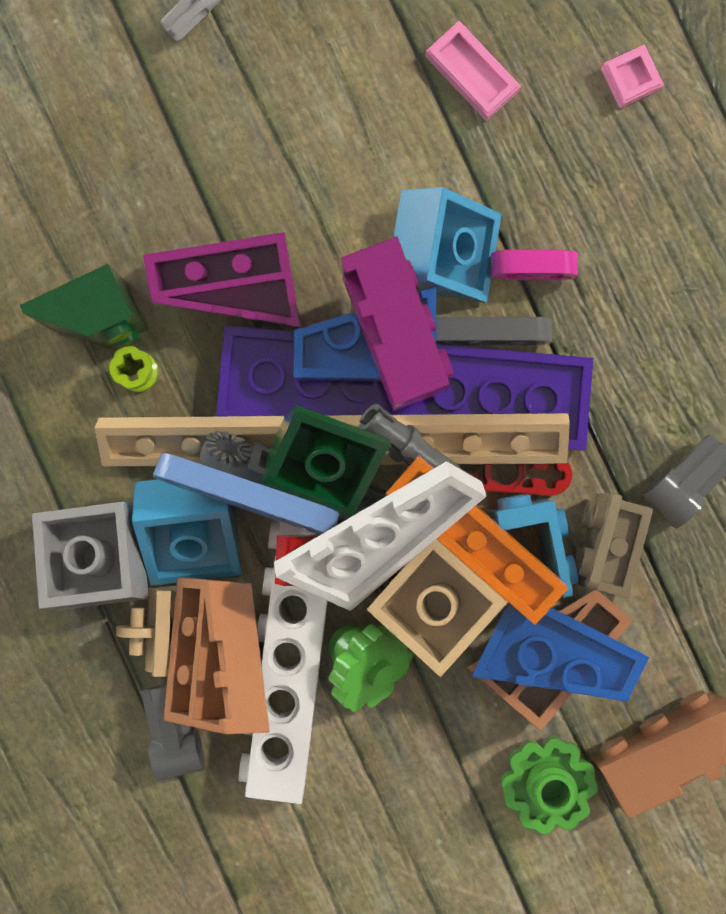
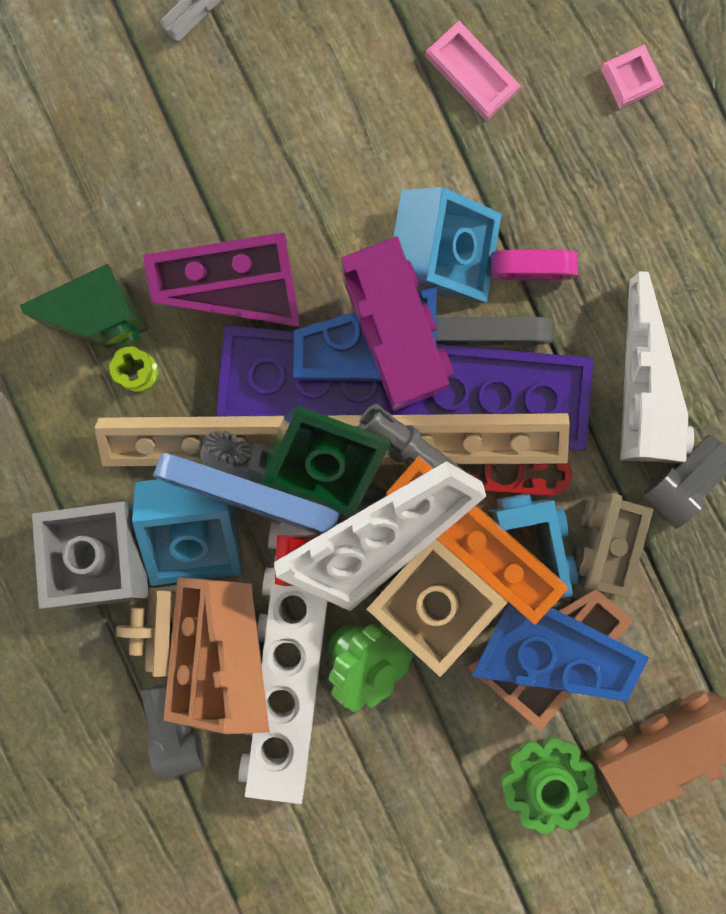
(653, 401): none -> white wedge

